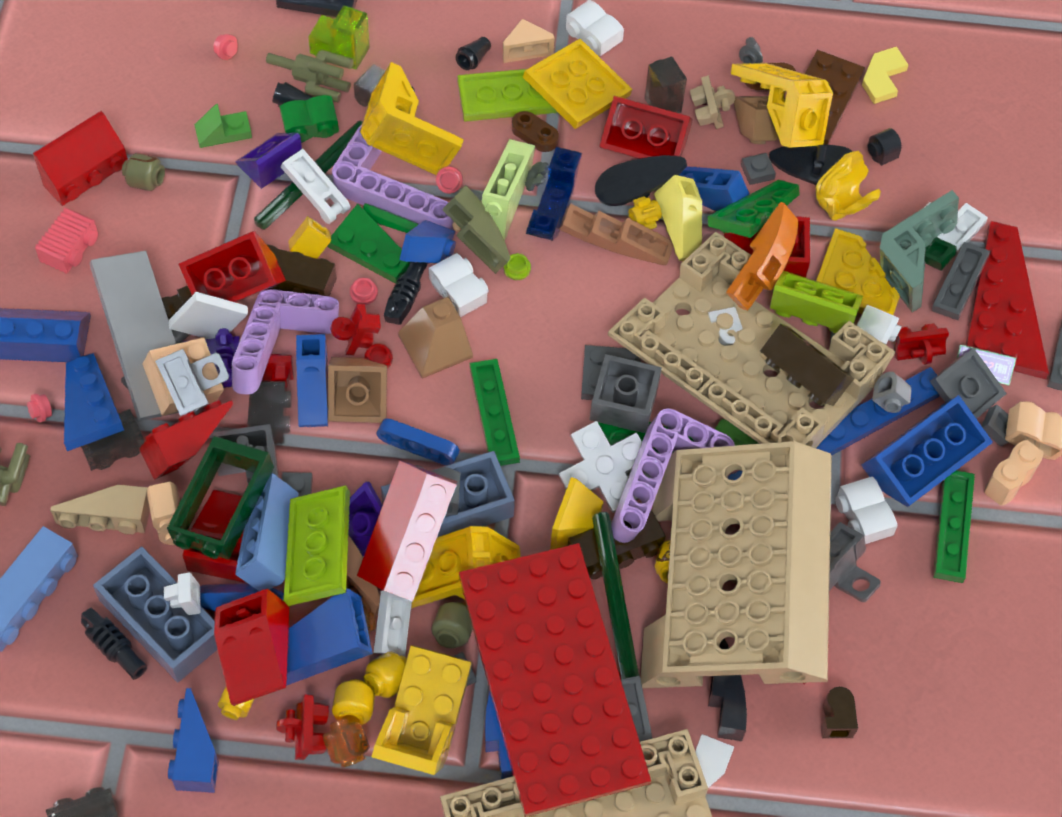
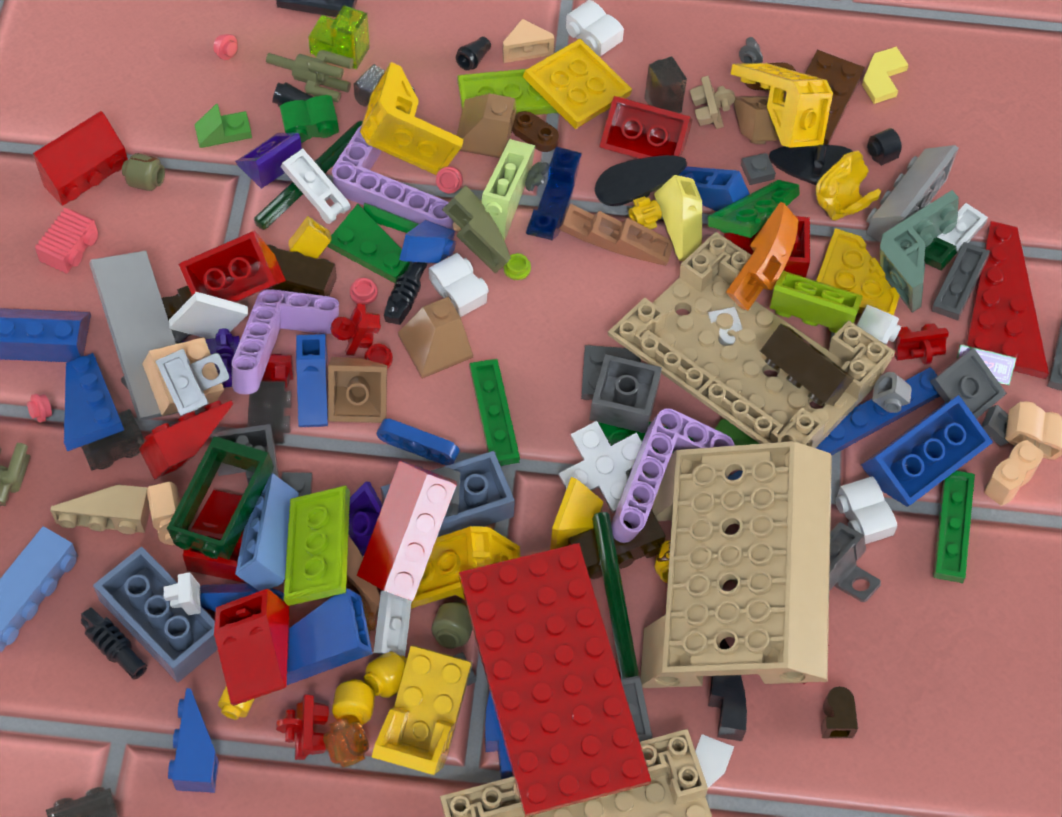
(487, 124): none -> medium nougat slope
(912, 190): none -> light grey slope

